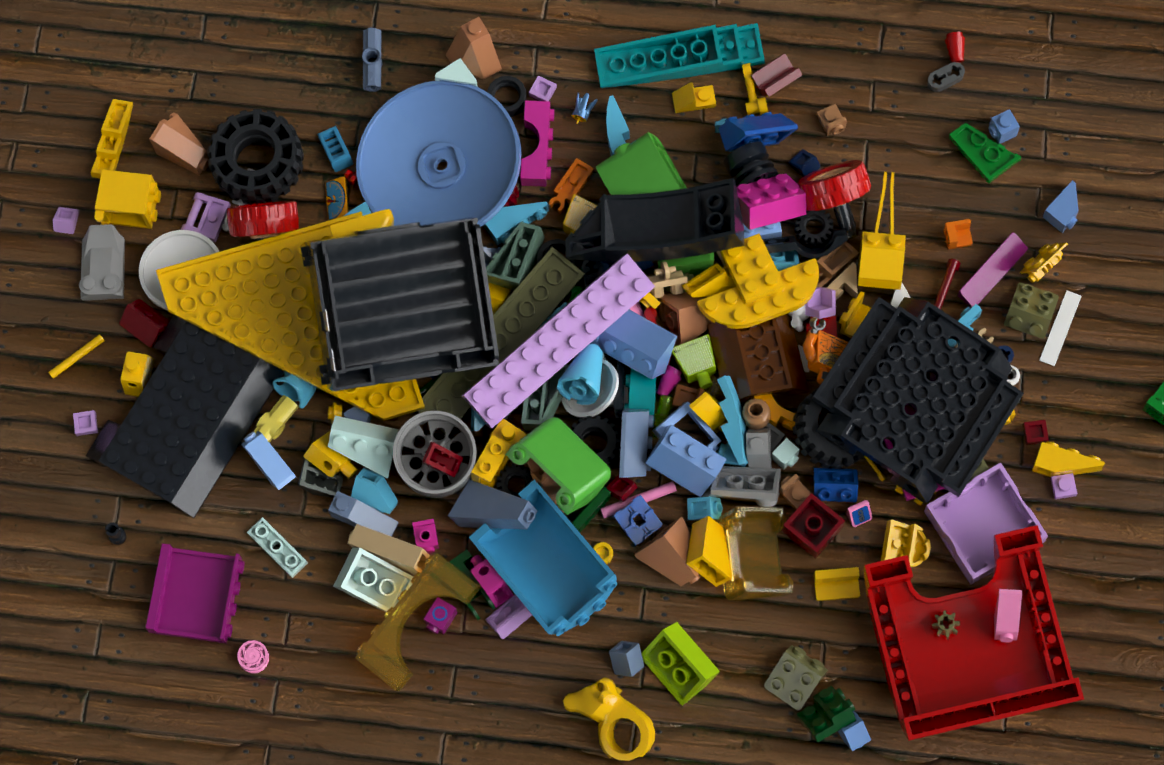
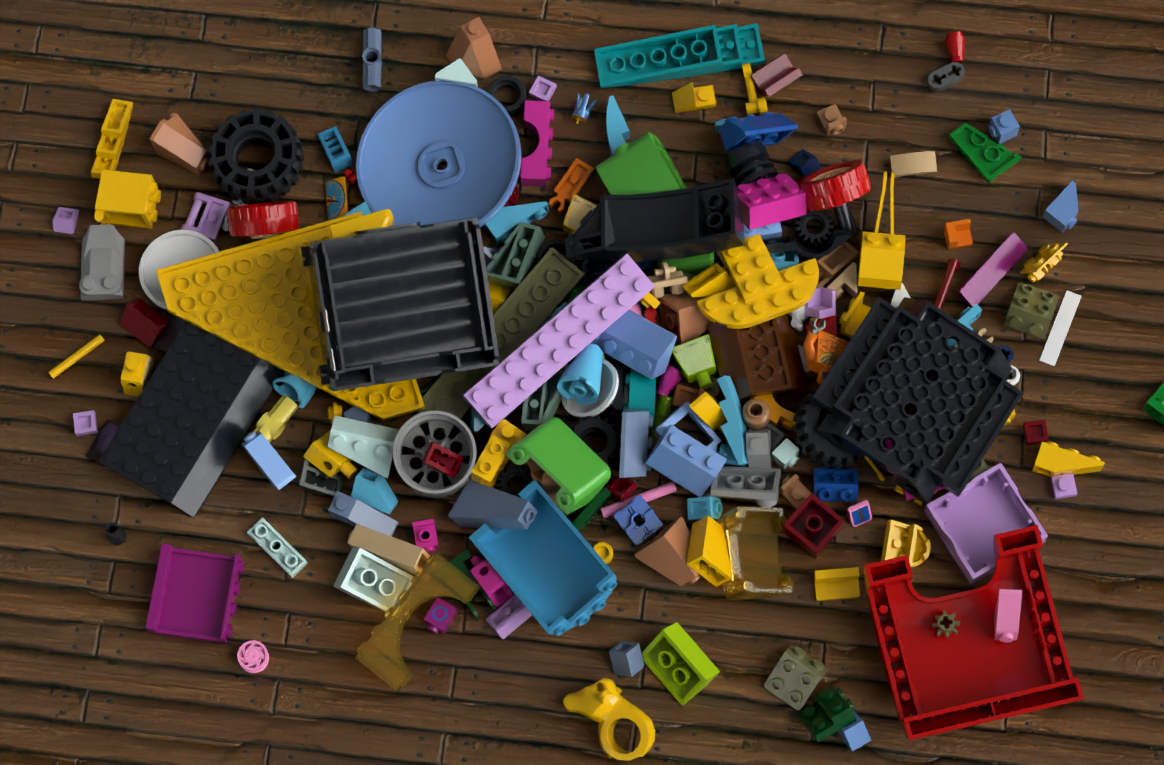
(914, 163): none -> tan slope

